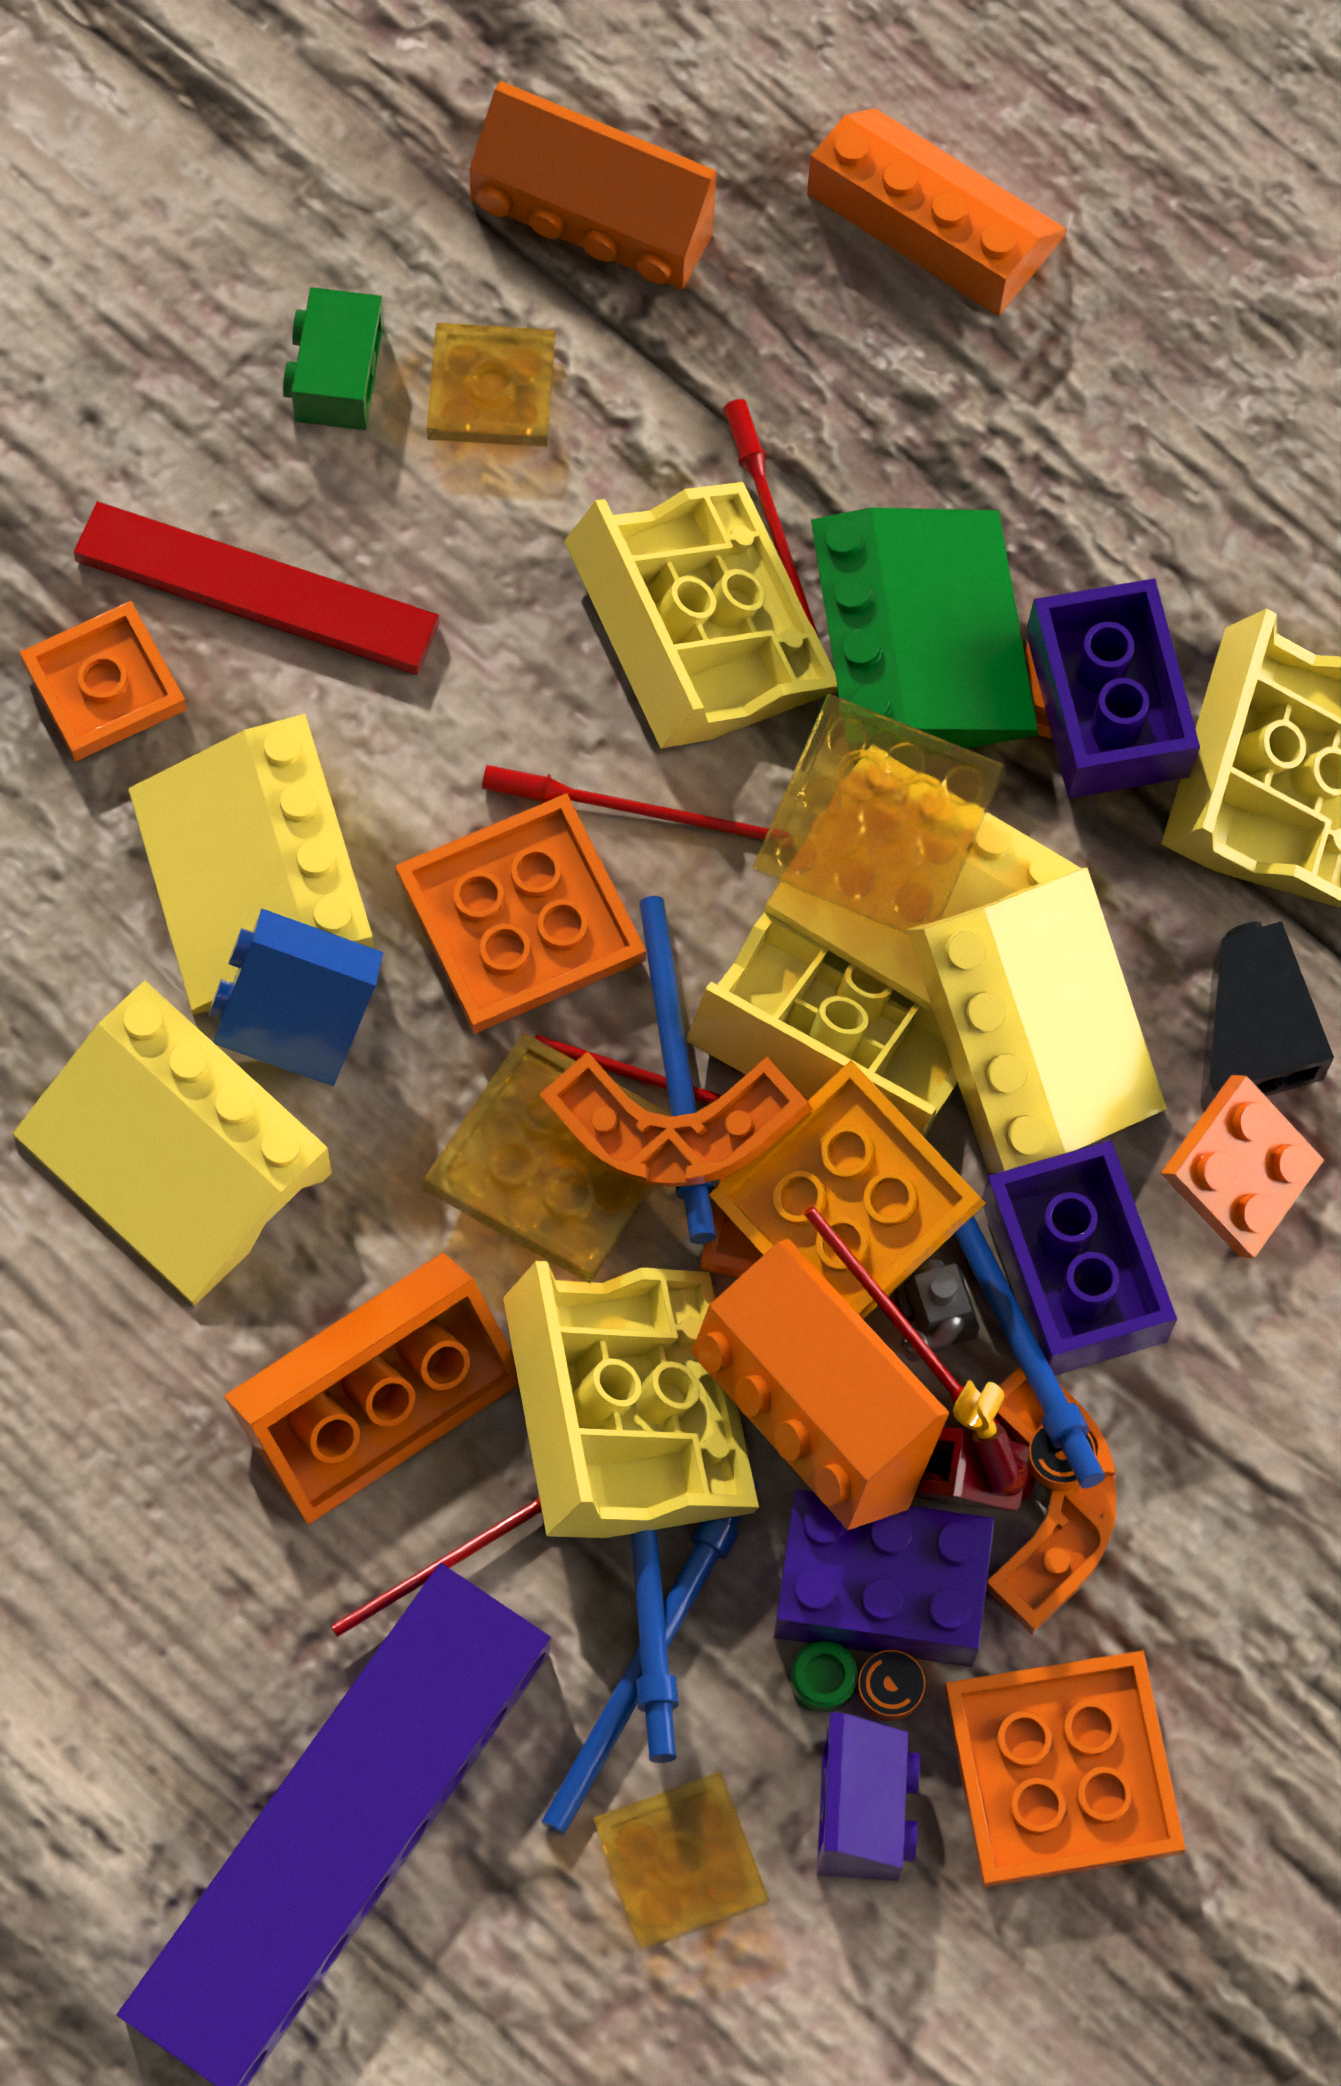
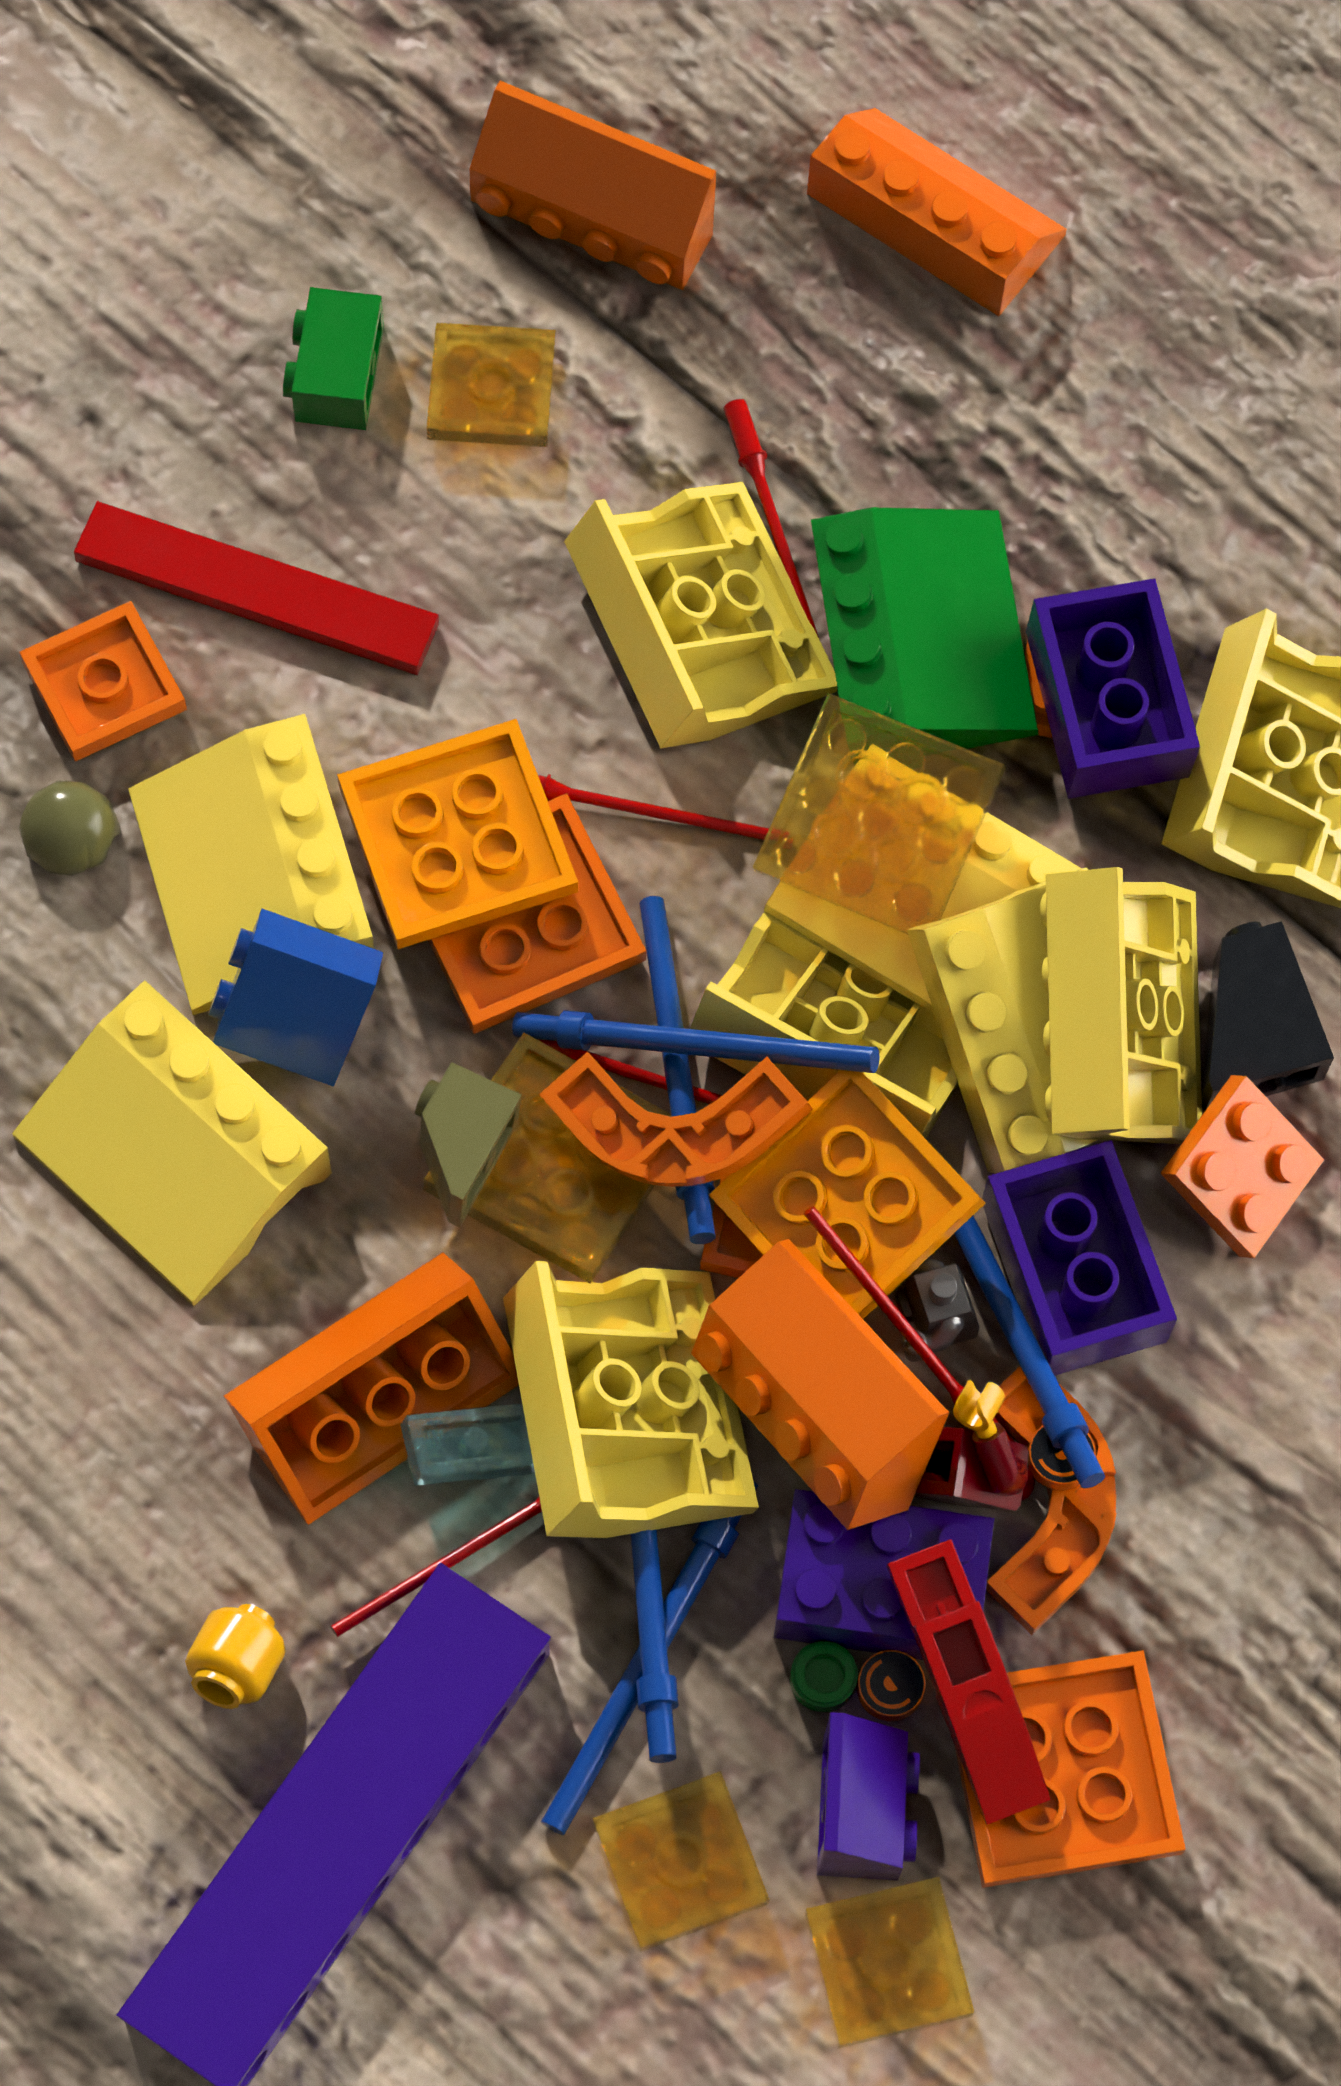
(68, 827): none -> olive hair
(235, 1656): none -> yellow head
(457, 833): none -> light orange plate
(463, 1134): none -> olive slope
(467, 1444): none -> clear light blue hinge
(580, 1031): none -> blue bar
(889, 1962): none -> clear yellow plate
(969, 1681): none -> red slope
(1121, 1007): none -> light yellow piece

